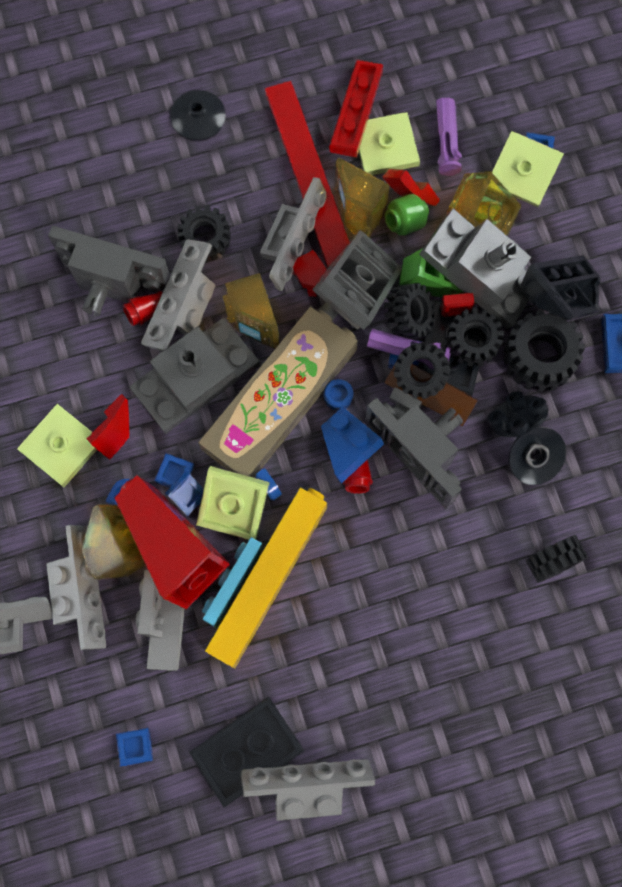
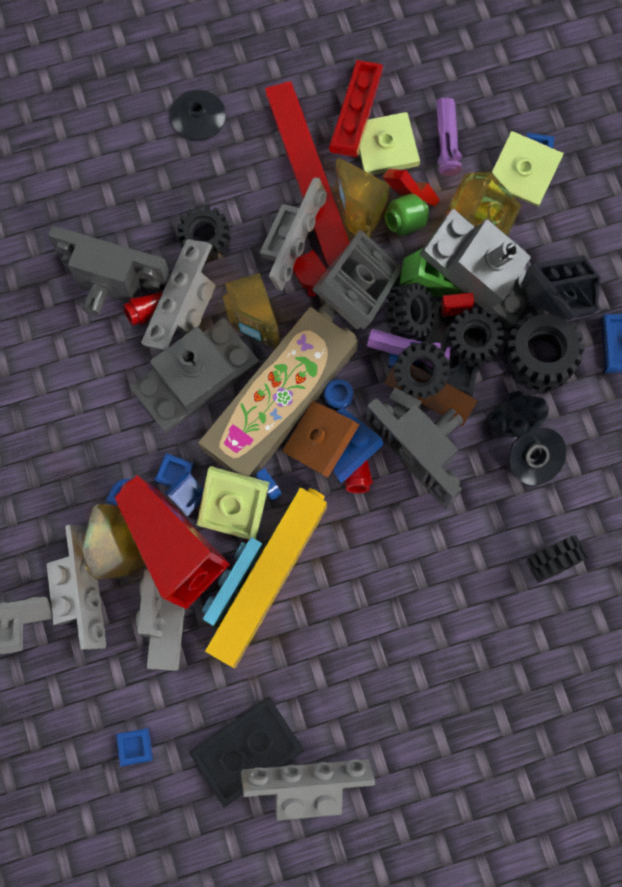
(59, 445): yellowish green plate -> none
(114, 431): red slope -> none
(320, 438): none -> dark orange plate

